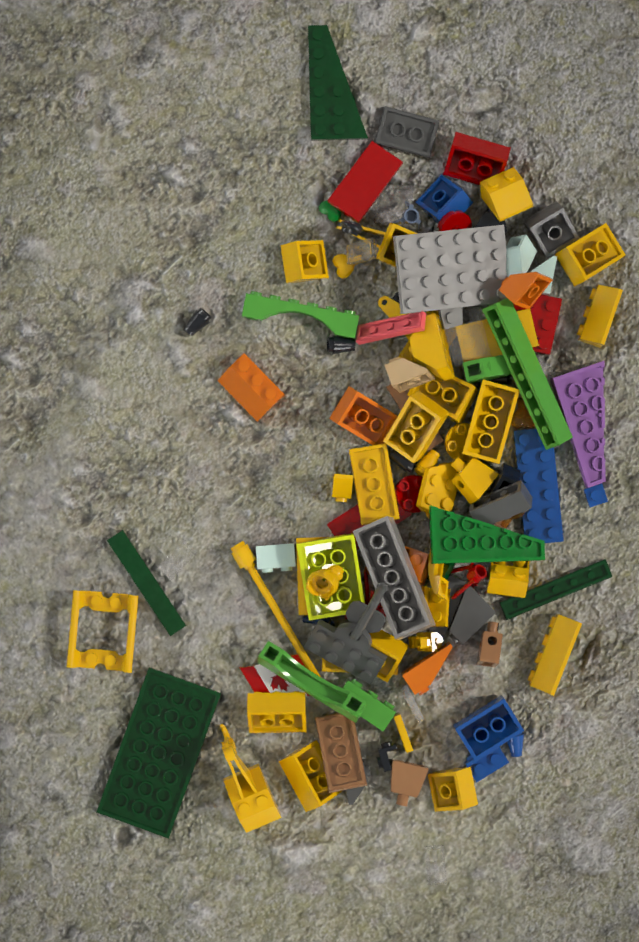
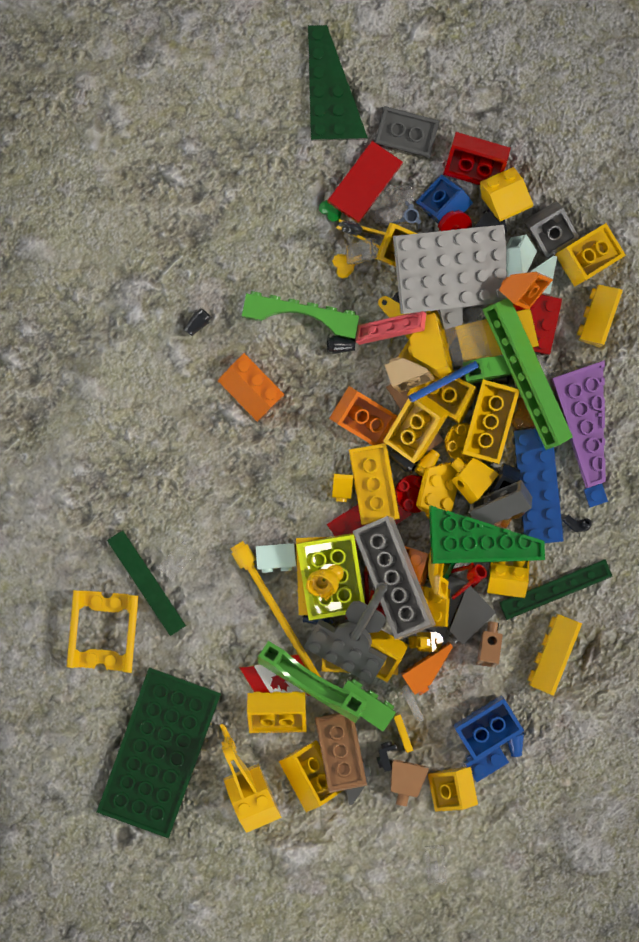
(304, 261): yellow slope -> none
(443, 381): none -> blue bar
(577, 525): none -> black arm

